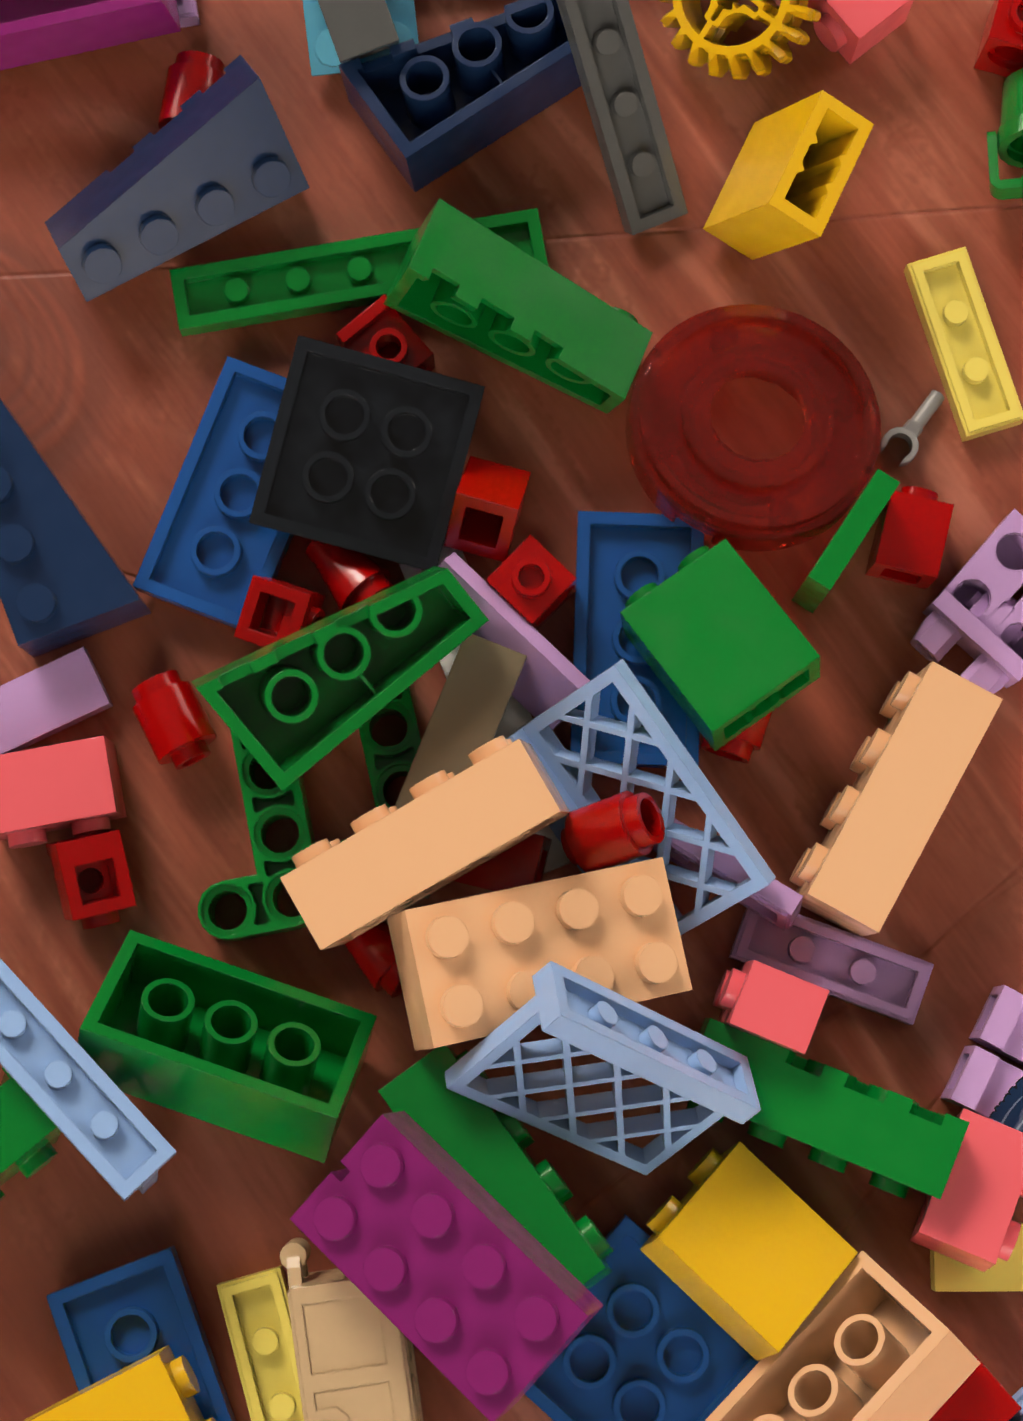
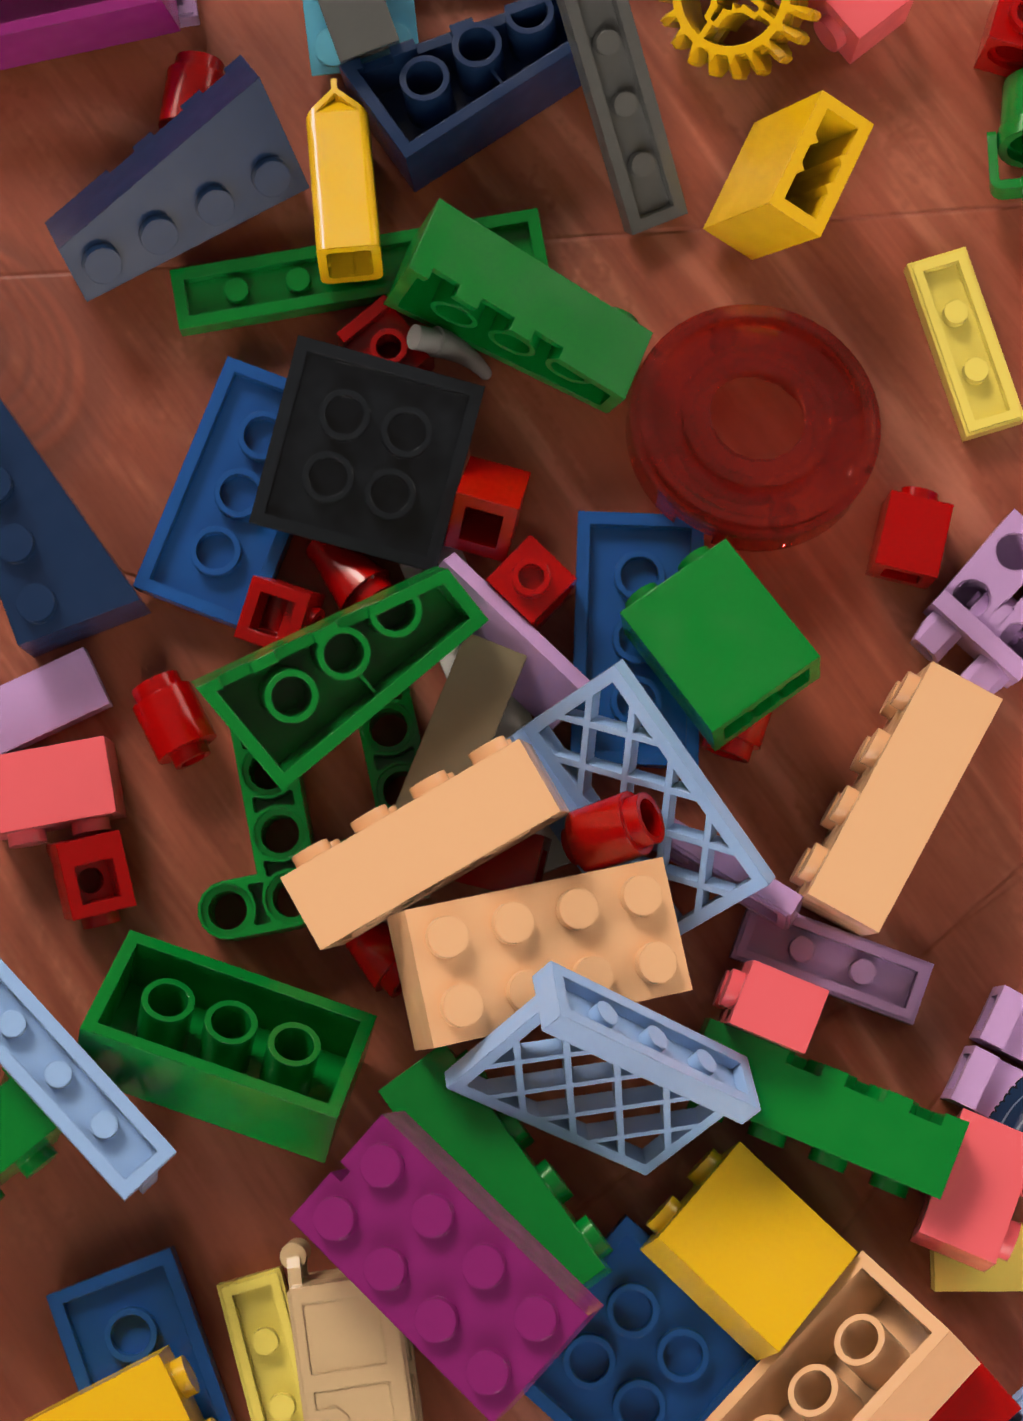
(343, 190): none -> yellow piece
(446, 345): none -> light grey helmet
(846, 541): green tile -> none
(914, 426): light grey hand -> none

